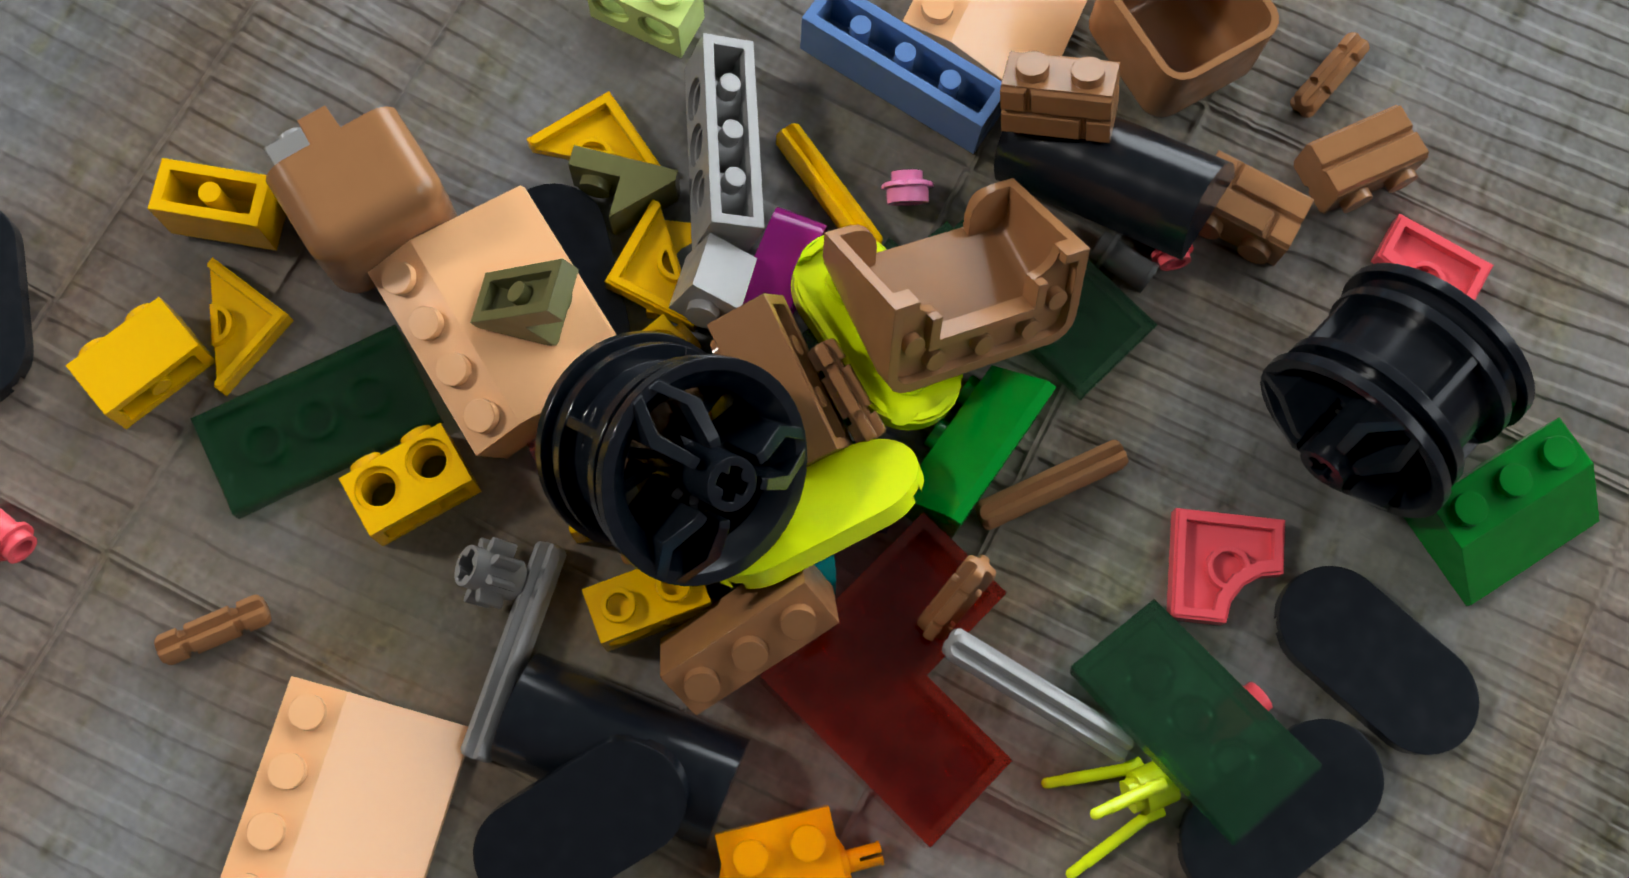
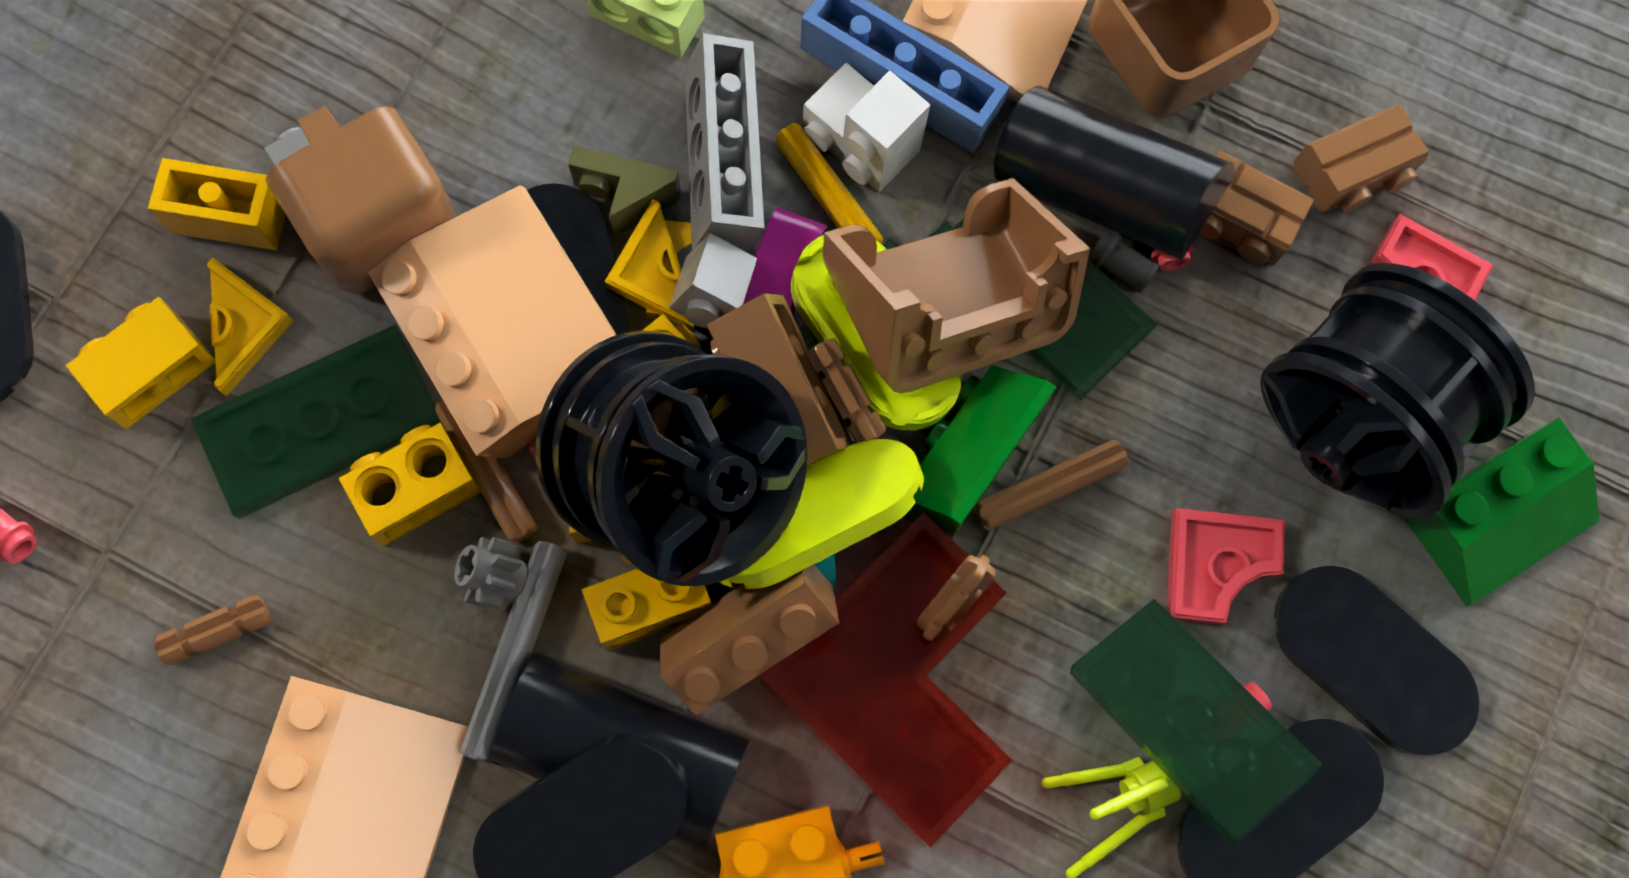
(492, 483): none -> medium nougat axle
(527, 301): olive slope -> none
(595, 126): yellow tile -> none
(867, 124): none -> white brick
(907, 188): bright pink plate -> none
(1037, 694): light grey axle -> none
(1059, 96): medium nougat brick -> none
(1329, 74): medium nougat axle -> none

